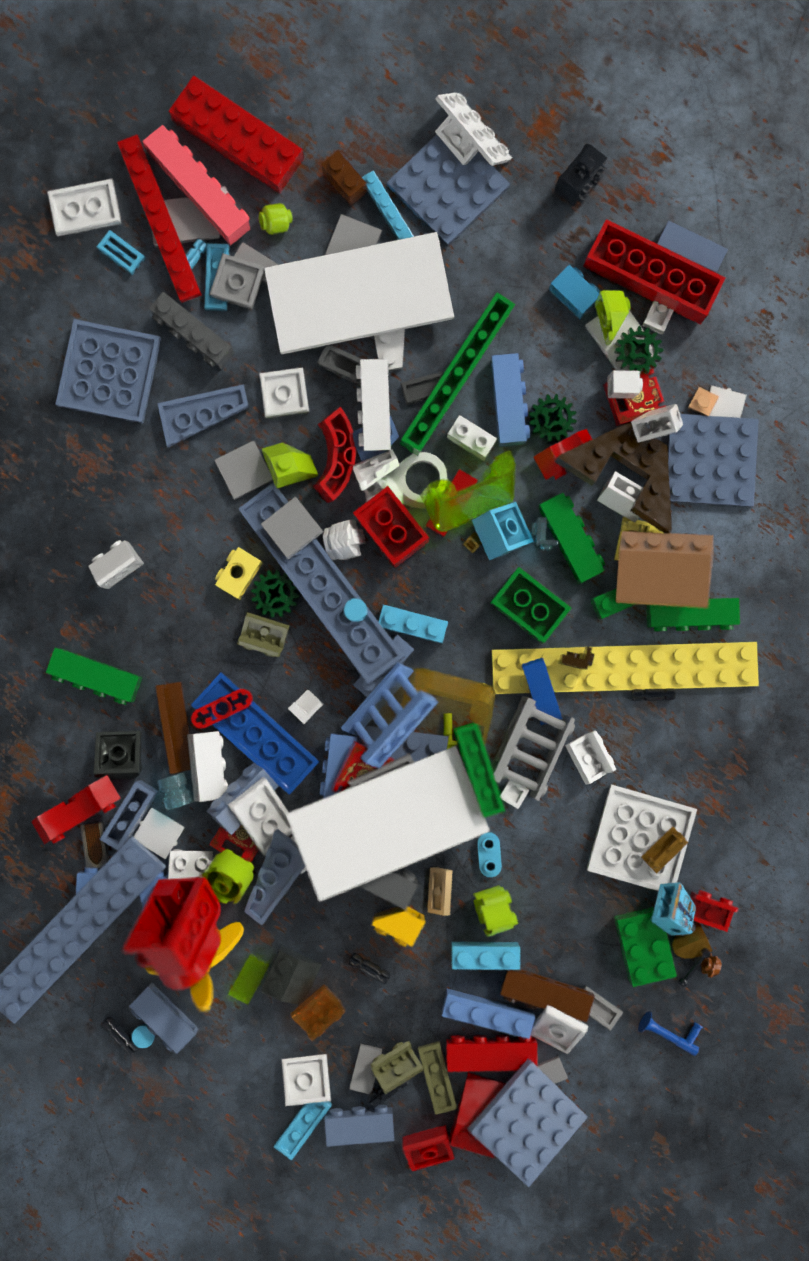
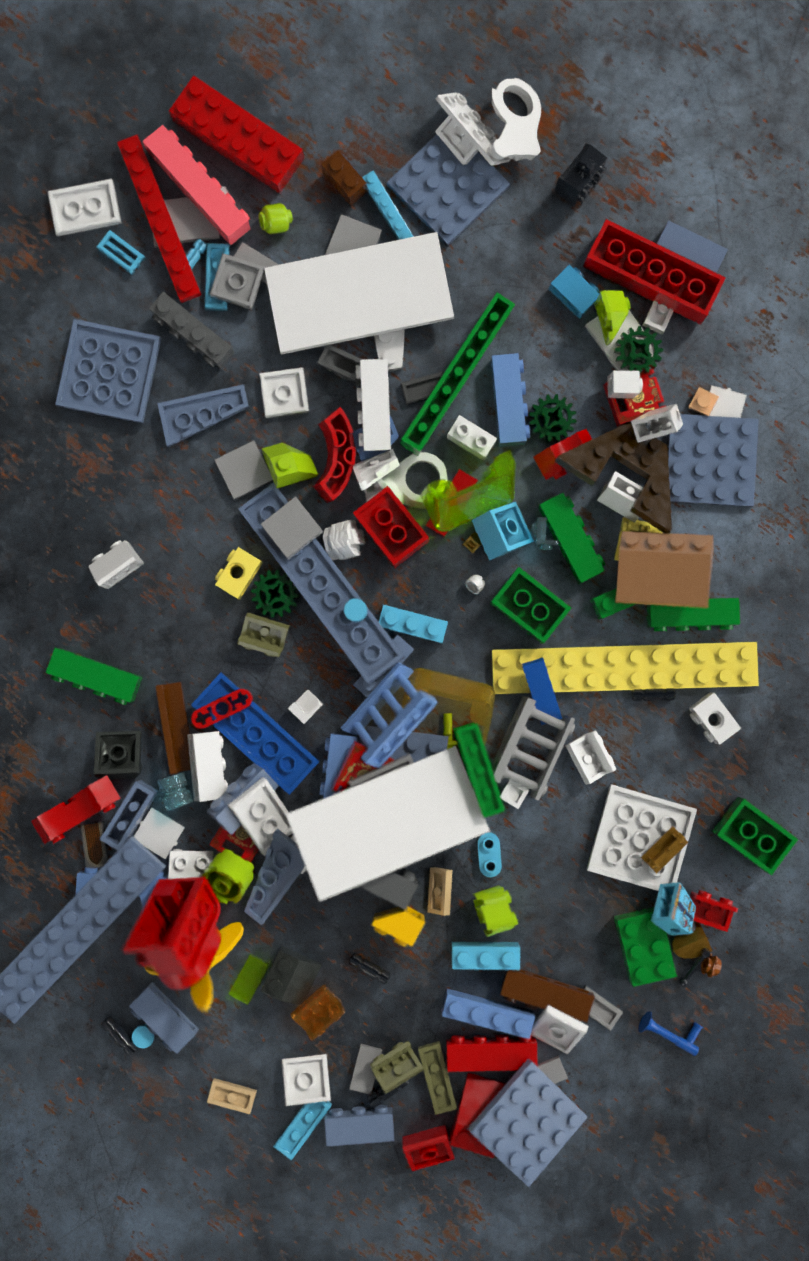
(231, 1096): none -> tan plate
(475, 584): none -> white hinge
(519, 134): none -> white animal
(572, 659): dark brown bracket -> none
(725, 725): none -> white brick
(754, 835): none -> green brick

